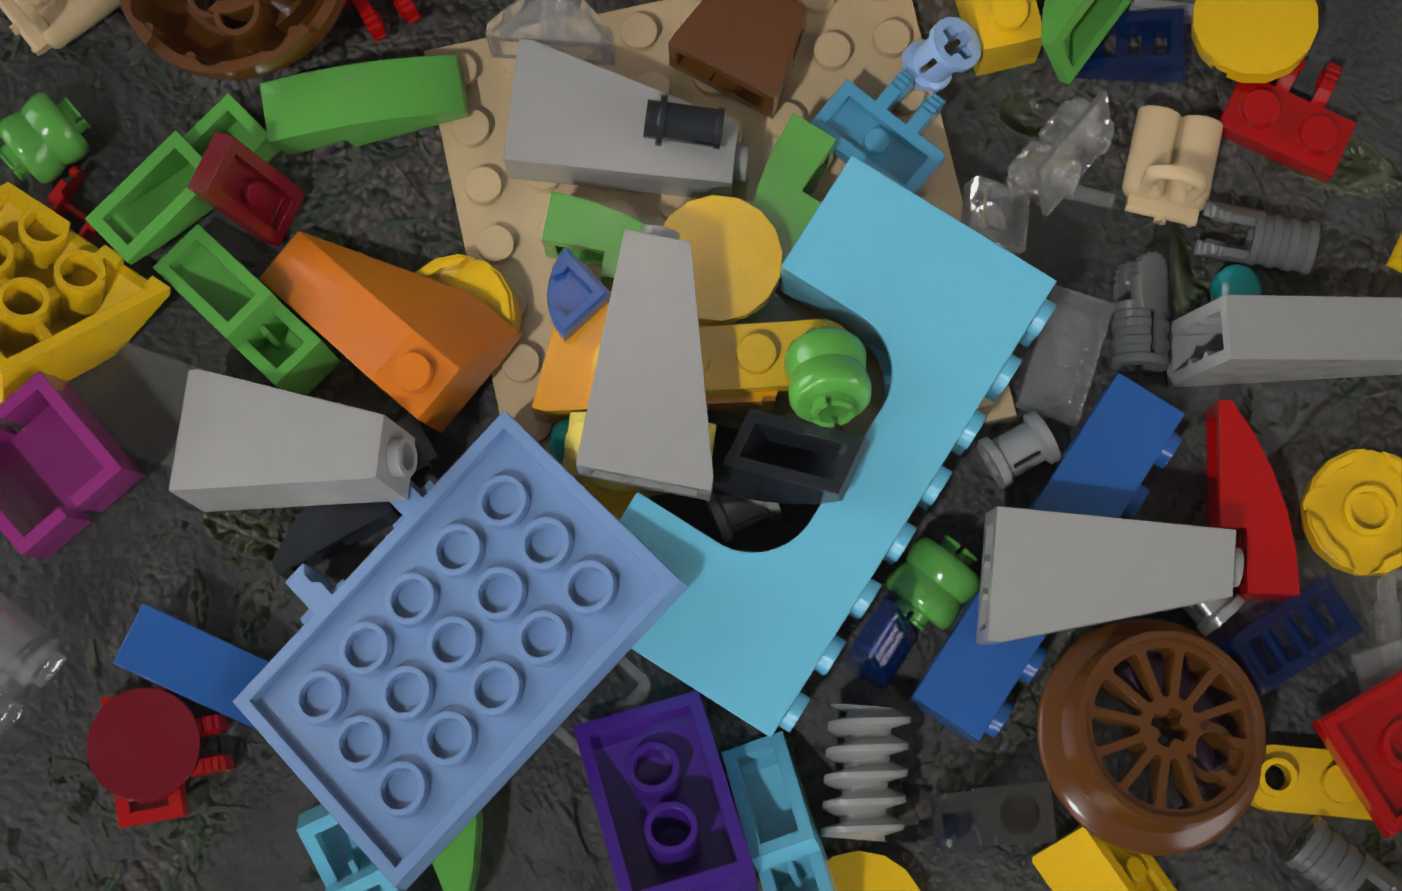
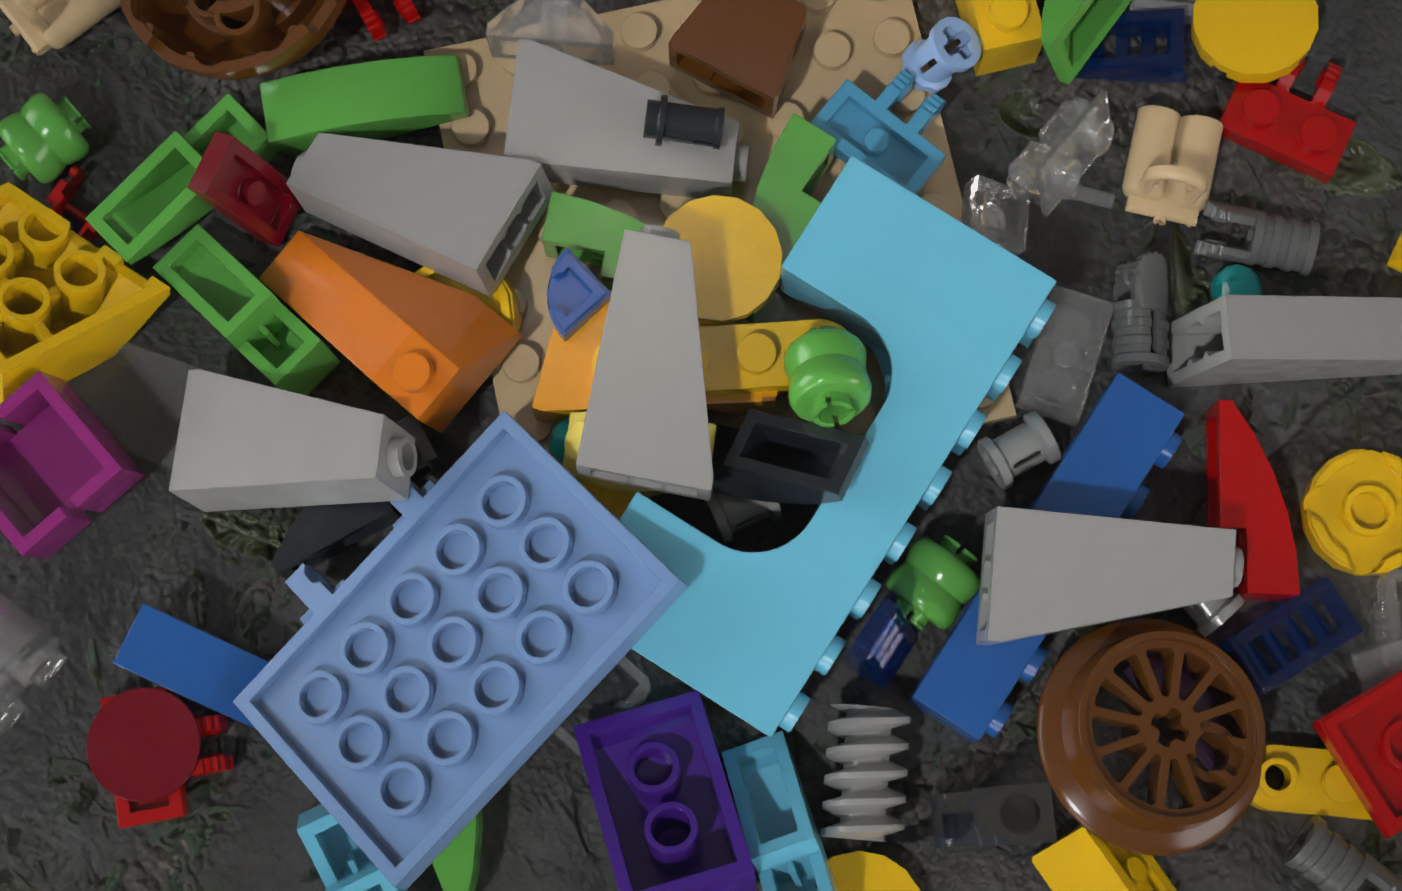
(426, 203): none -> light grey slope

